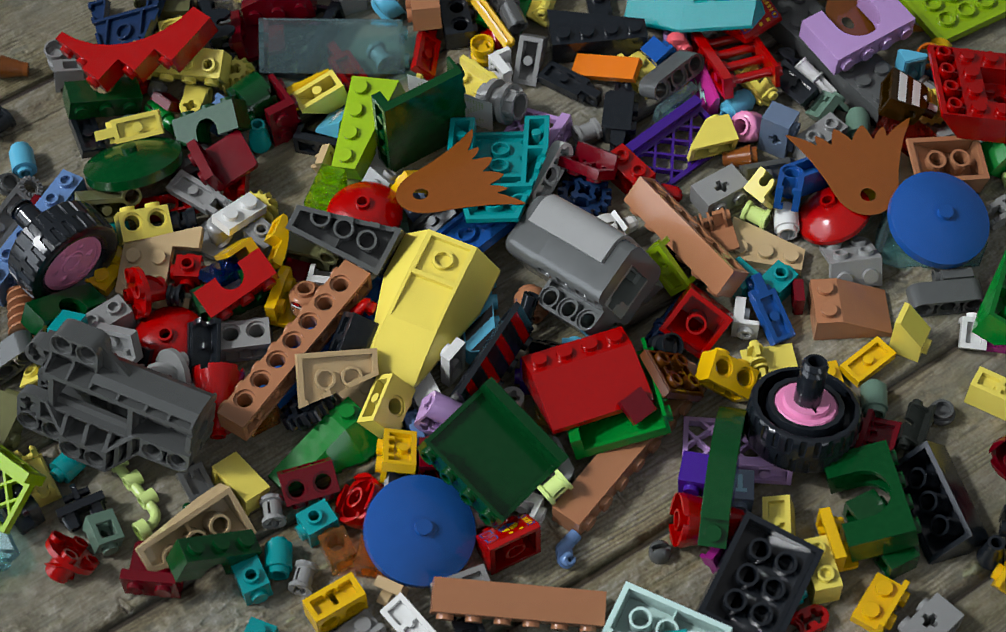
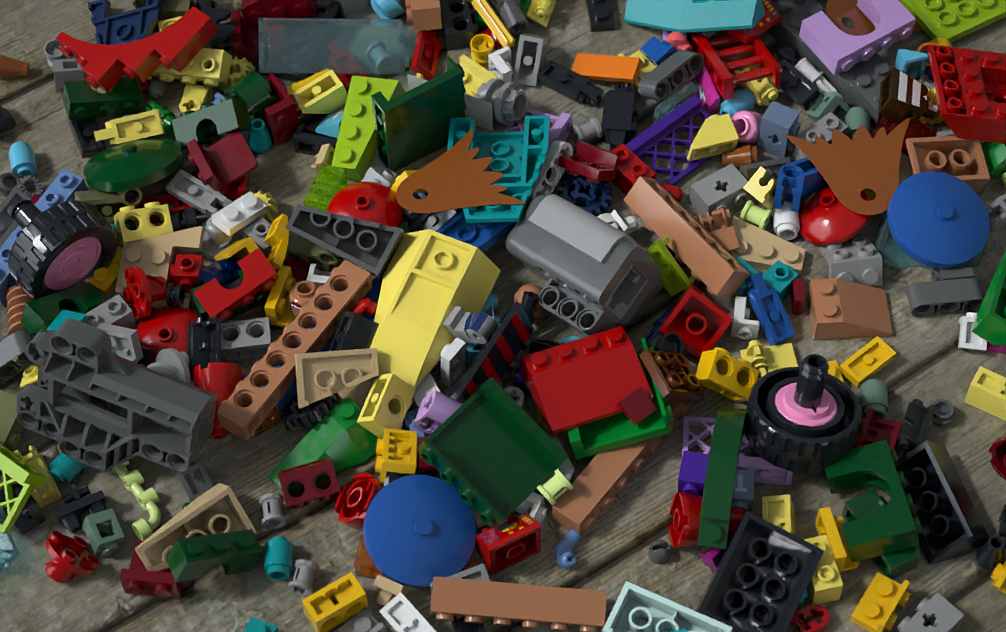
(166, 101): tile -> none
(242, 479): light yellow hinge -> none
(252, 580): teal brick -> none
(315, 521): teal brick -> none
(337, 560): clear orange brick -> none
(469, 326): none -> light grey leg
(593, 34): black wedge -> none
(910, 334): light yellow slope -> none

